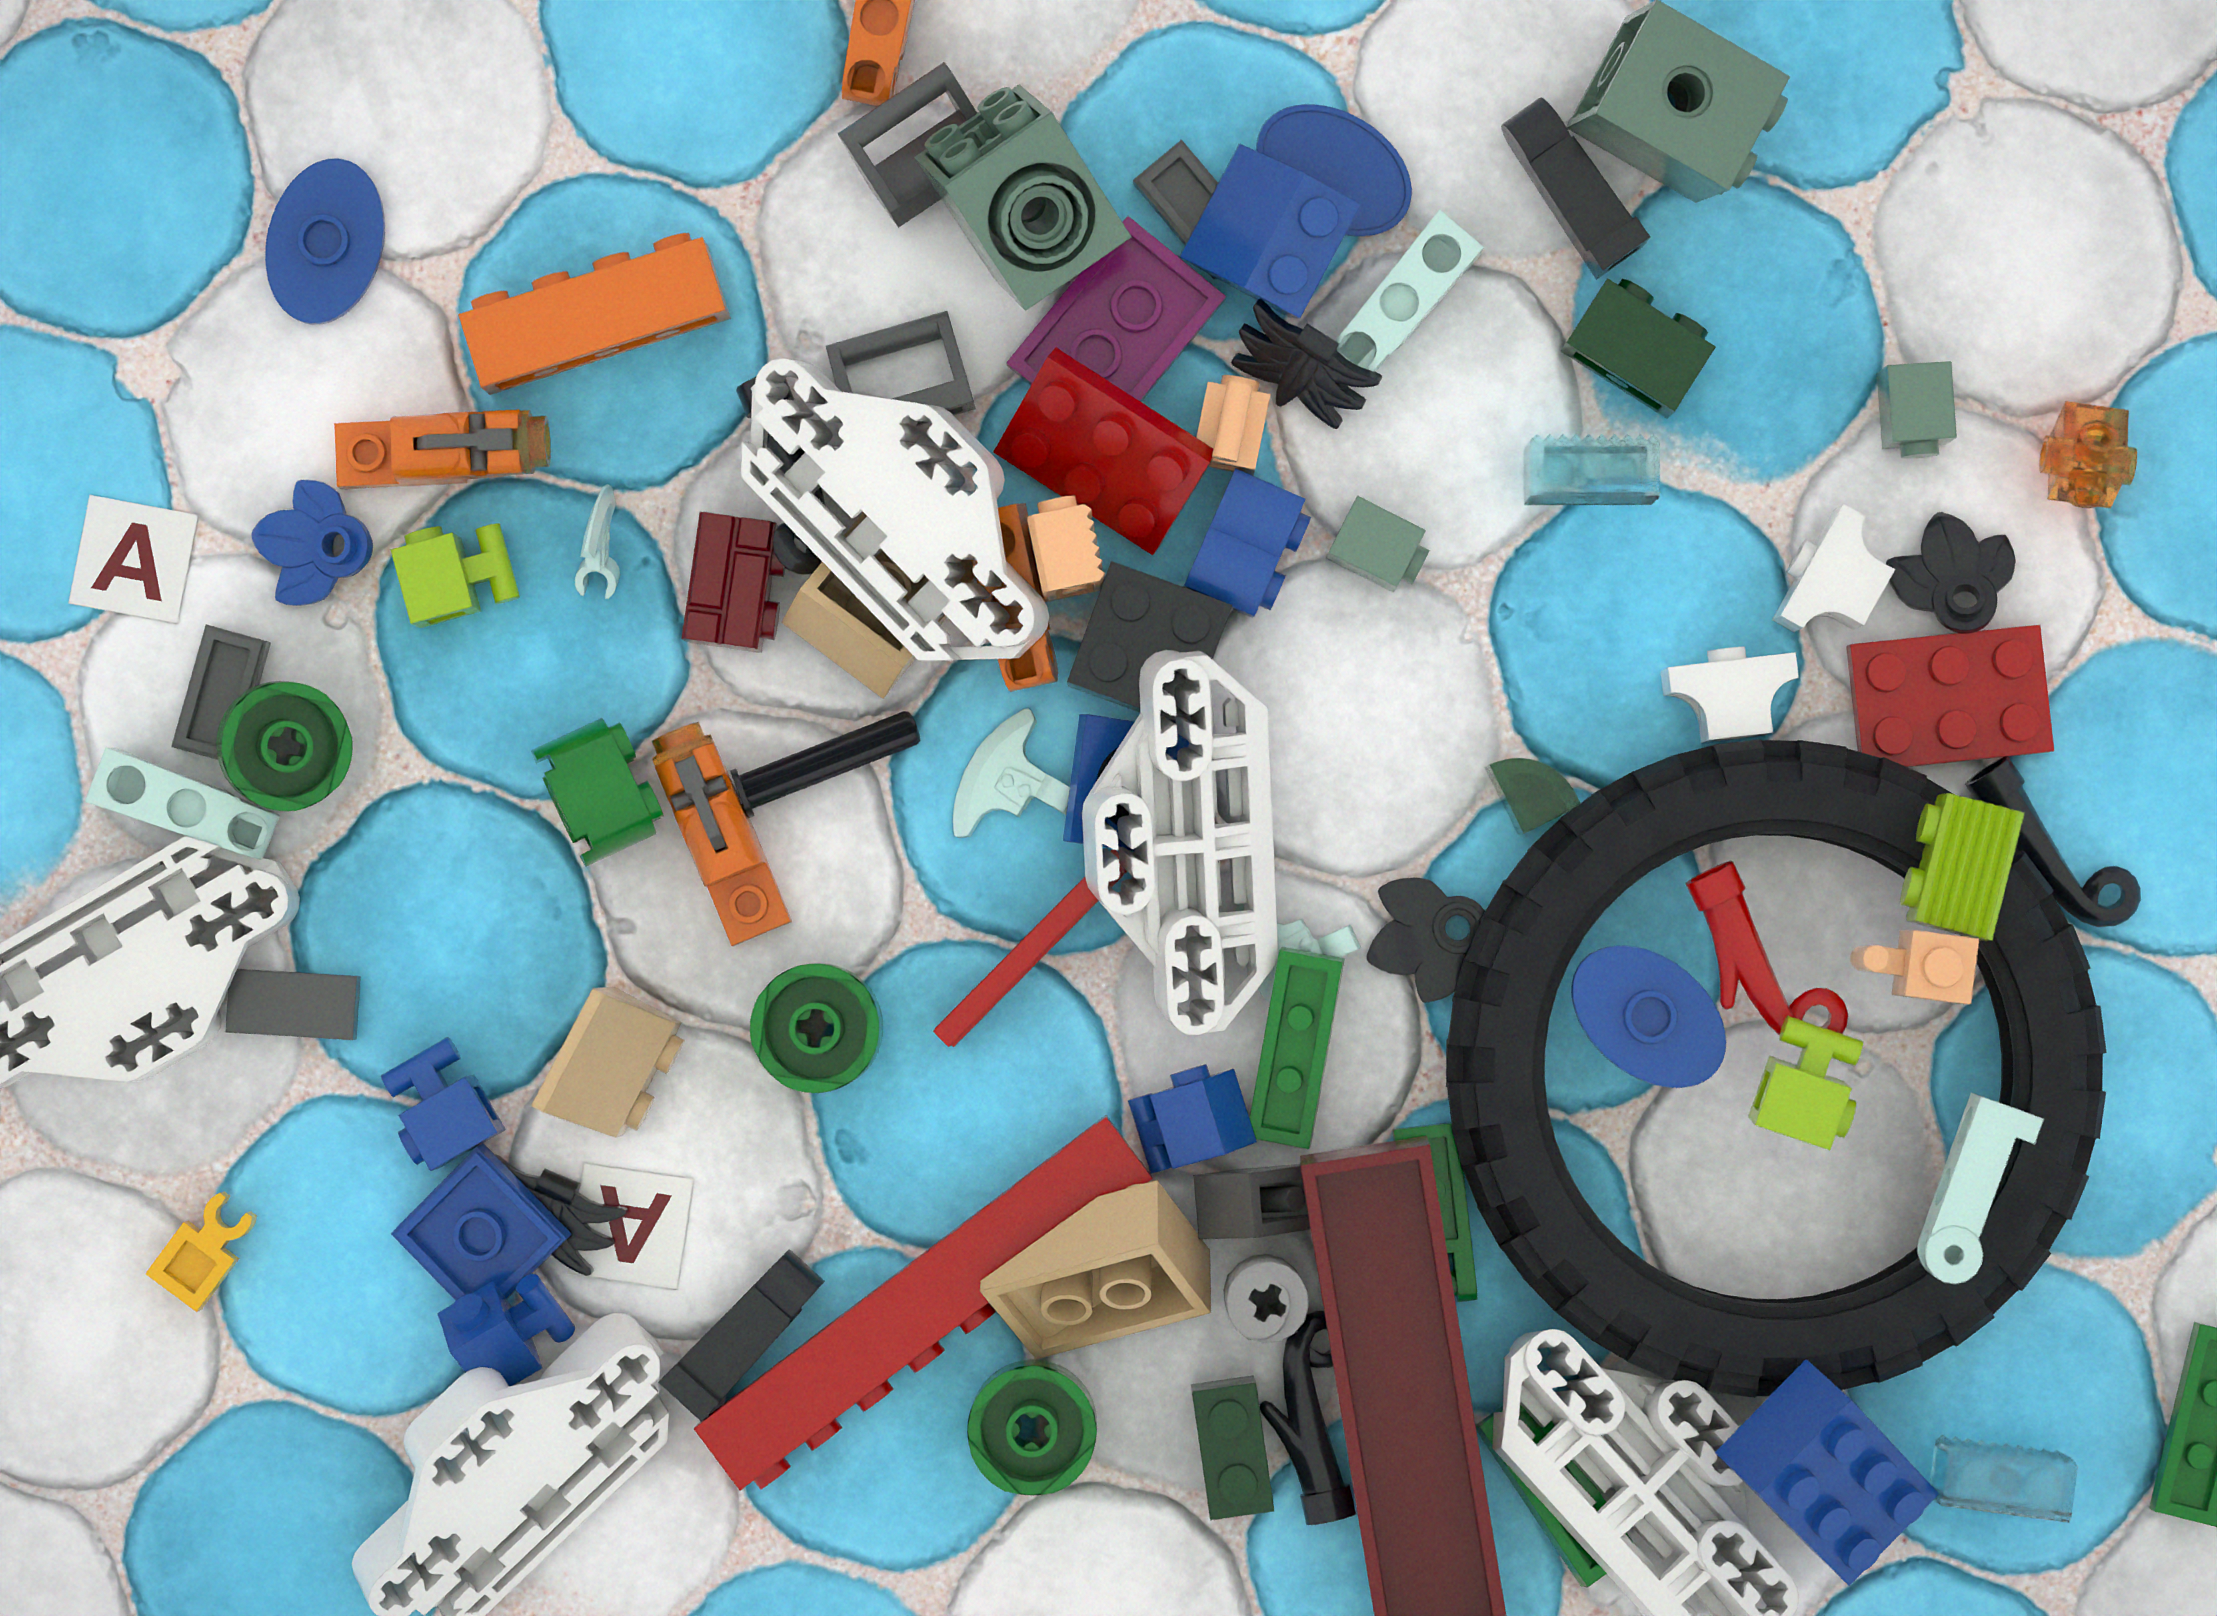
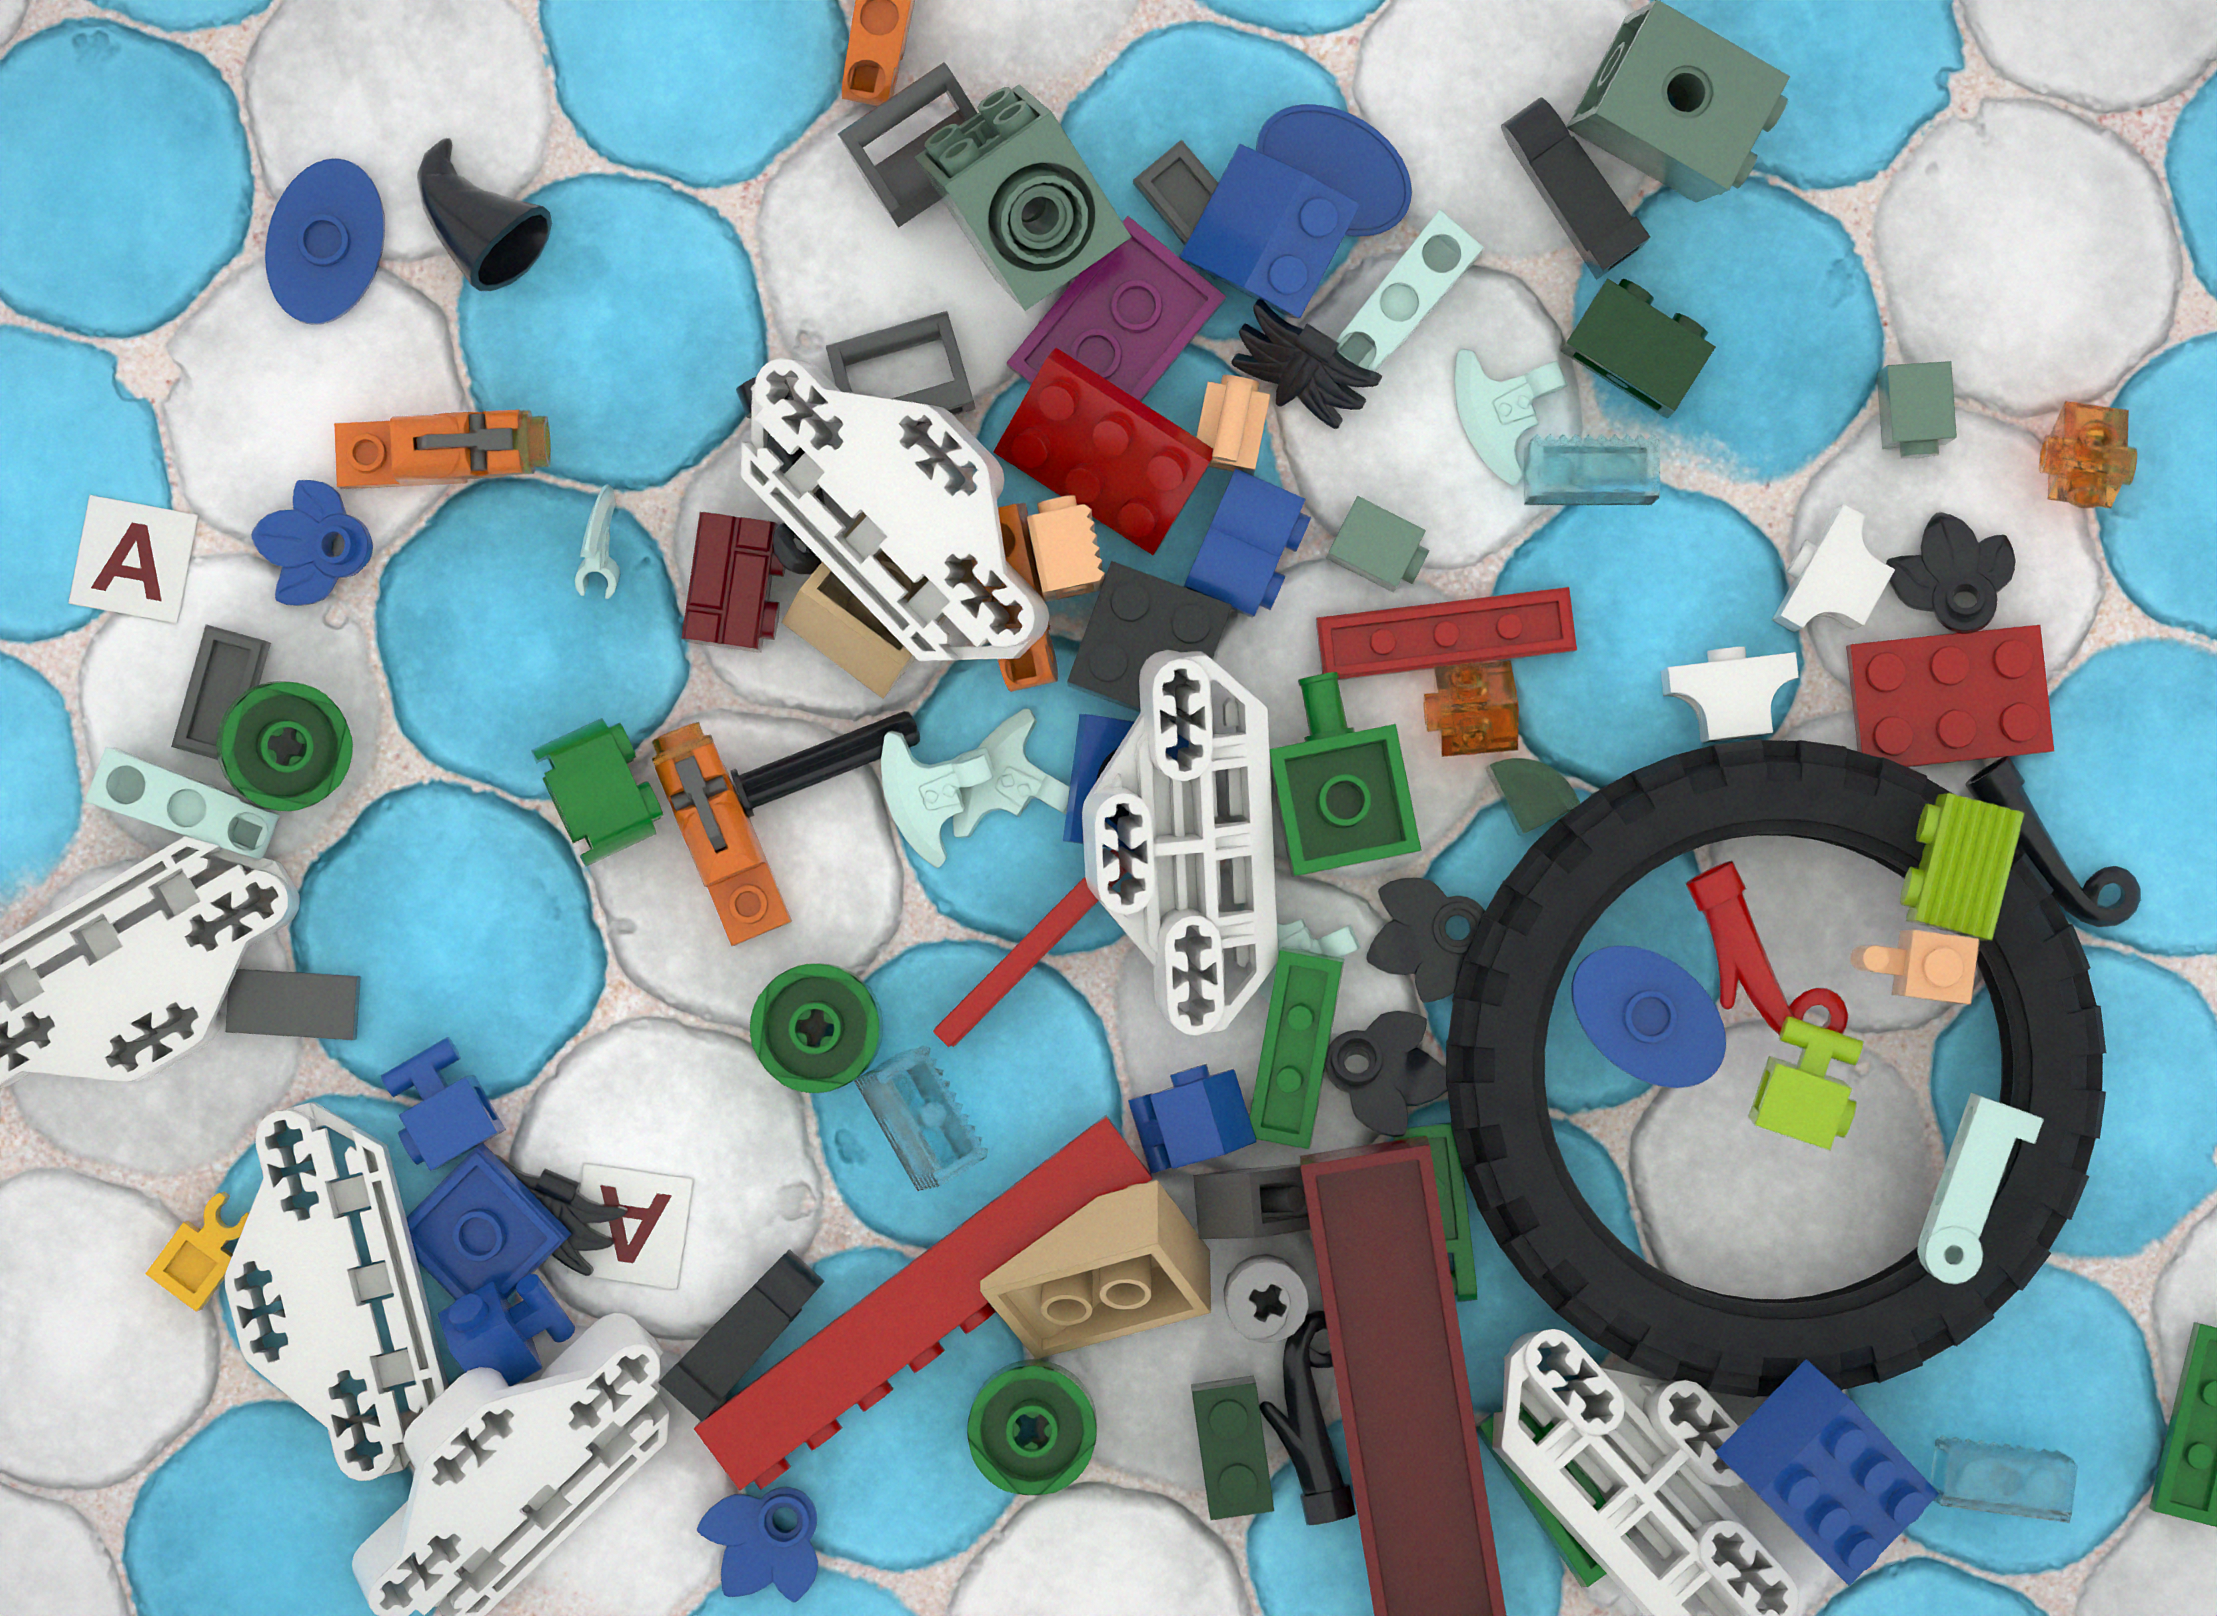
(326, 1293): none -> white connector
(440, 578): lime brick -> none
(482, 231): none -> black hat
(593, 314): orange brick -> none
(610, 1063): tan slope -> none
(758, 1548): none -> blue plate
(921, 1118): none -> clear light blue brick
(926, 794): none -> light aqua piece
(1341, 790): none -> green brick
(1396, 1073): none -> black plate
(1447, 634): none -> red tile
(1473, 708): none -> clear orange brick
(1500, 411): none -> light aqua piece

